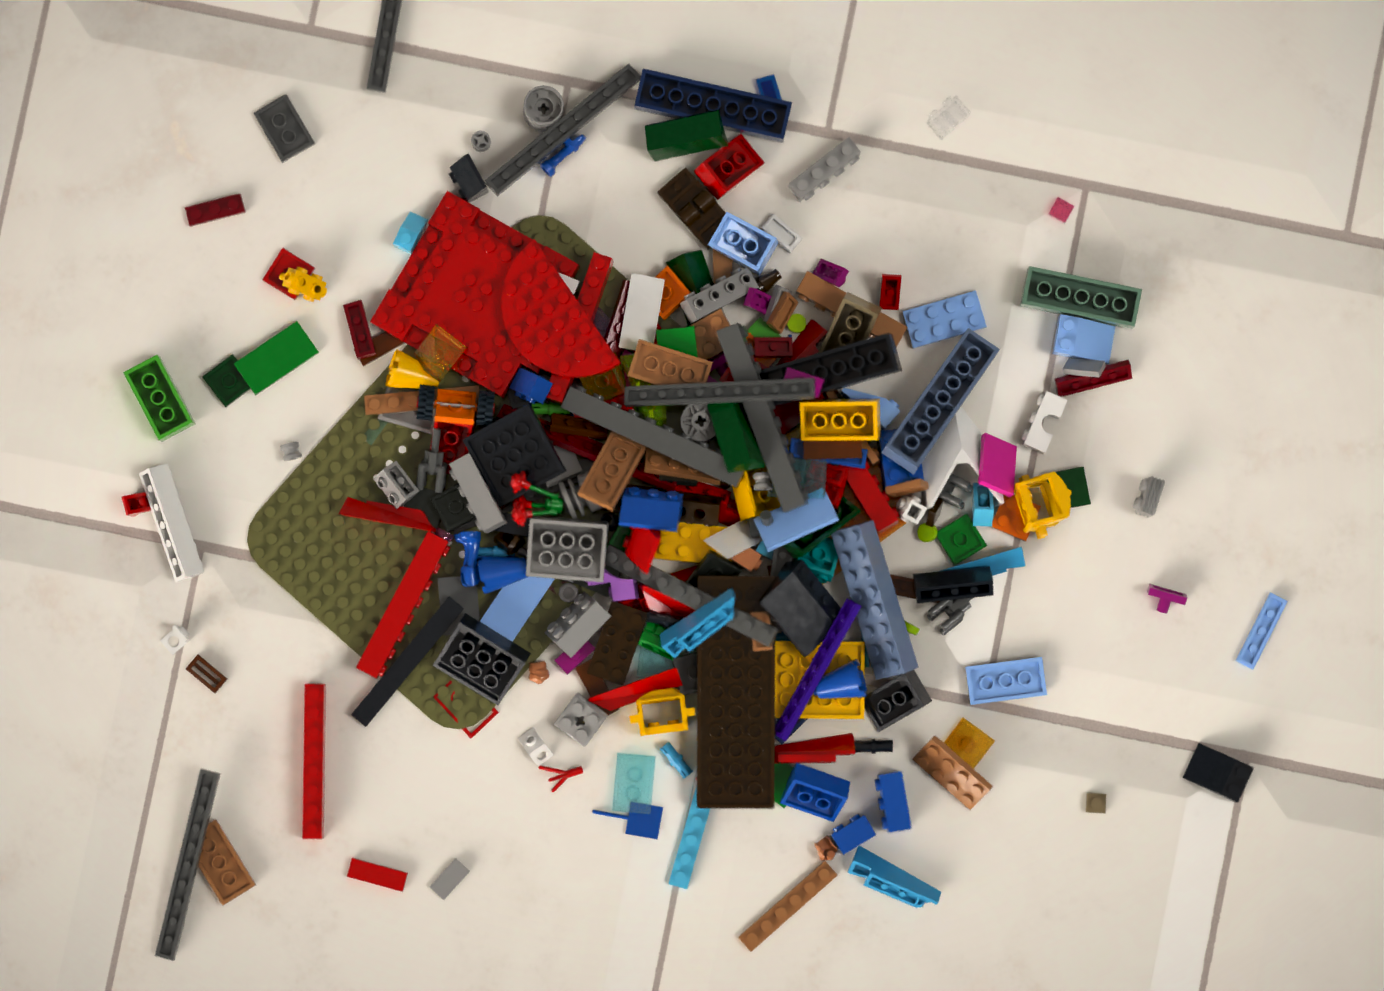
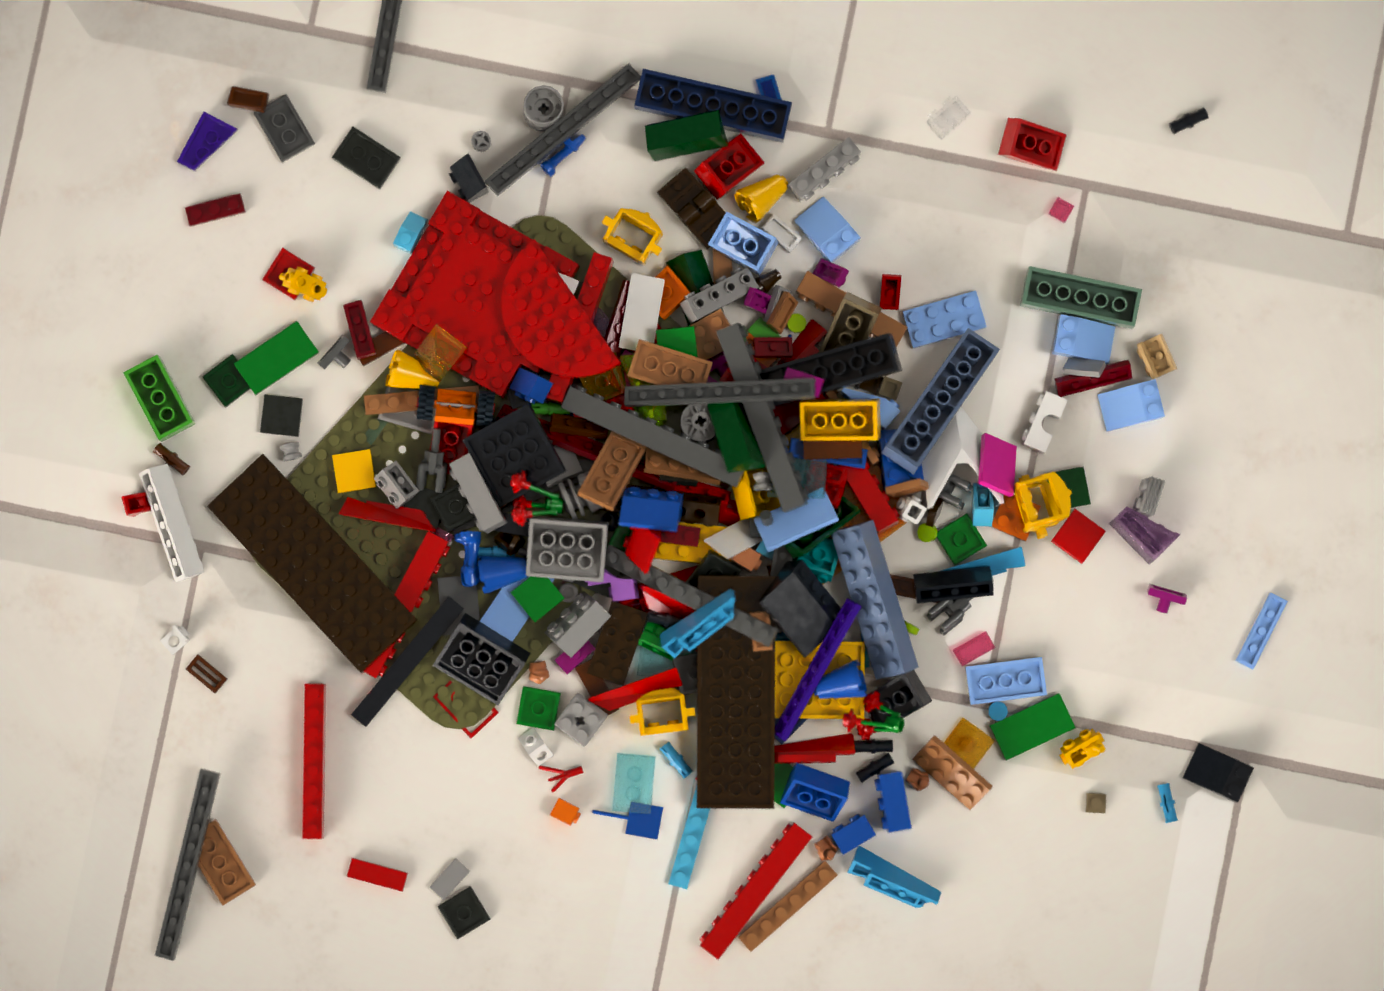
(171, 459): none -> reddish brown pin
(205, 140): none -> dark purple wing
(248, 99): none -> reddish brown tile
(281, 415): none -> pearl dark grey tile
(312, 563): none -> dark brown plate
(335, 353): none -> dark grey tile
(354, 471): none -> yellow tile
(366, 157): none -> pearl dark grey tile
(464, 912): none -> pearl dark grey tile
(537, 596): none -> green tile
(538, 708): none -> green tile
(565, 812): none -> orange brick
(640, 220): none -> yellow animal
(684, 536): none -> dark red plate
(755, 891): none -> red brick
(761, 196): none -> yellow cone
(827, 230): none -> light blue slope
(867, 727): none -> plant
(870, 386): none -> dark brown tile
(874, 767): none -> black pin
(890, 388): none -> dark tan plate
(918, 779): none -> nougat arm
(973, 648): none -> clear pink tile
(997, 711): none -> dark azure tile
(1032, 144): none -> red slope
(1032, 726): none -> green tile
(1078, 536): none -> red slope
(1082, 748): none -> yellow brick
(1131, 405): none -> light blue slope
(1143, 534): none -> clear purple wedge
(1156, 356): none -> tan bracket
(1167, 803): none -> dark azure pin
(1188, 120): none -> black pin

